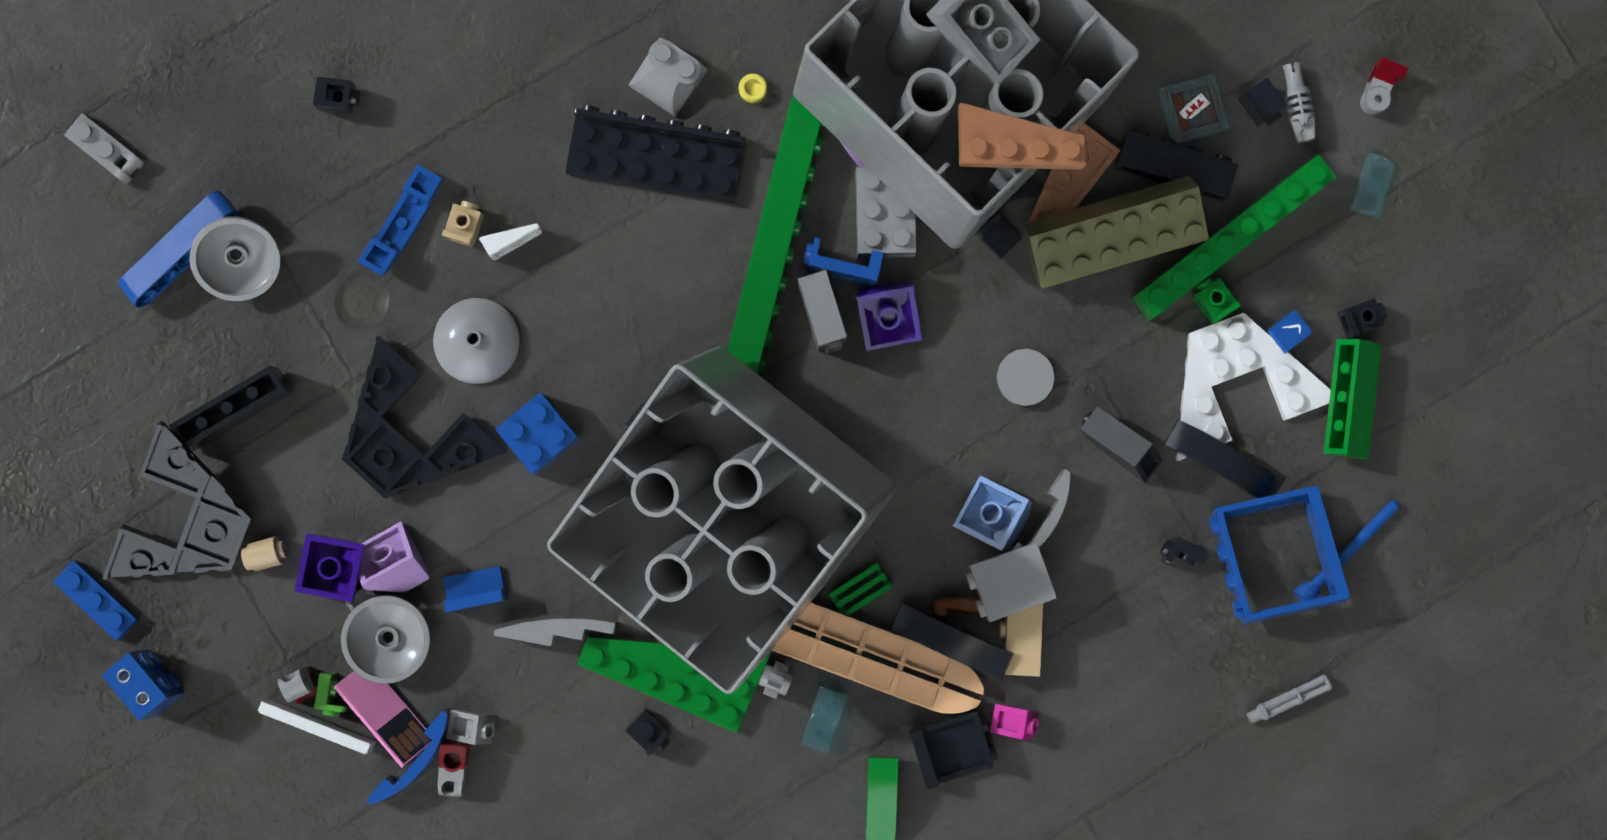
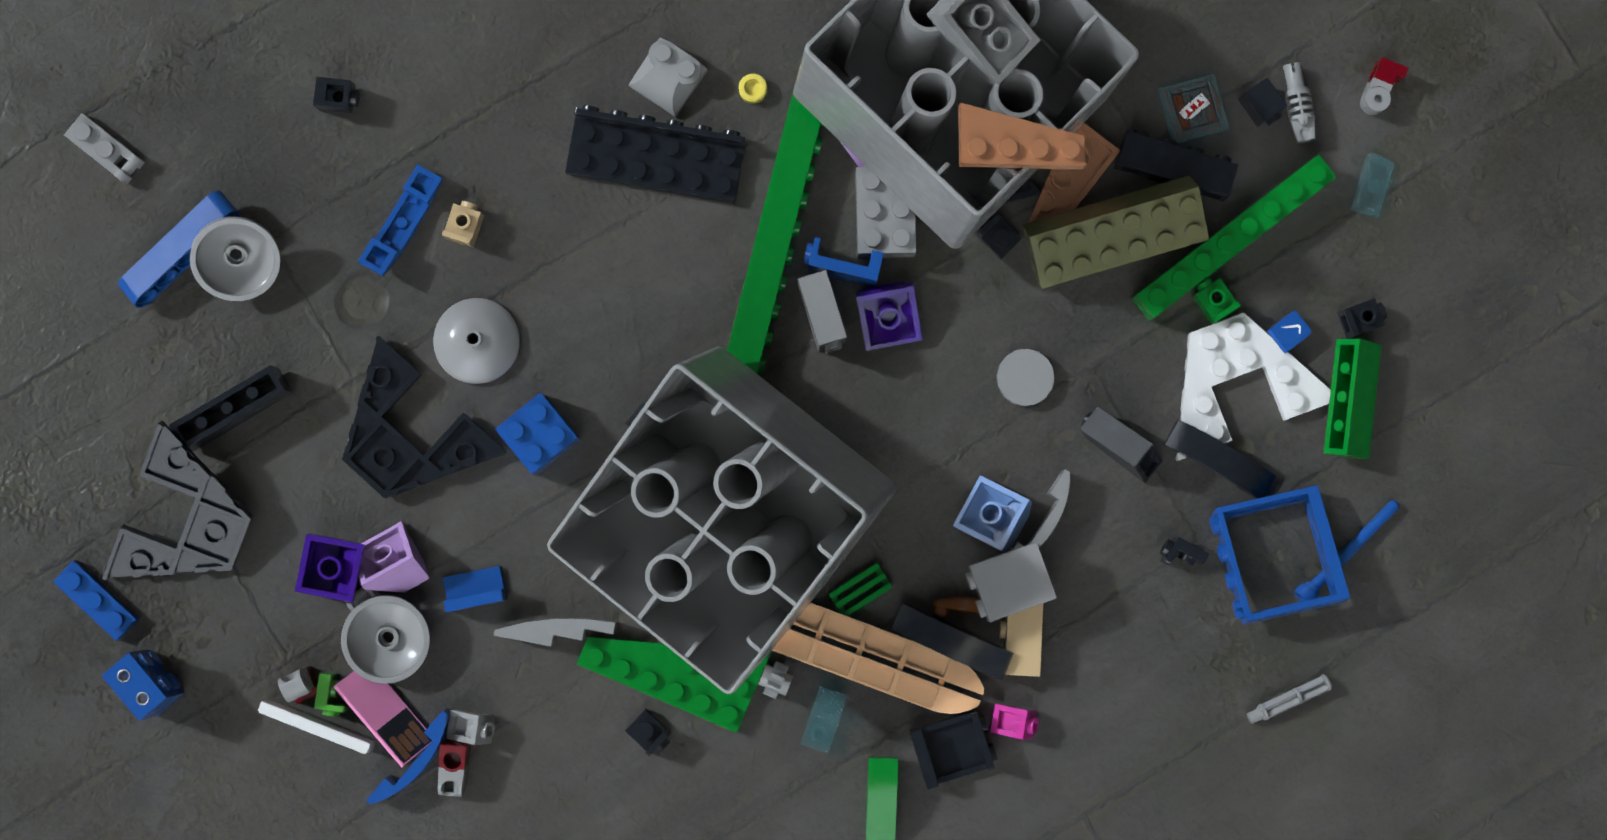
(264, 554): tan brick -> none
(506, 241): white slope -> none

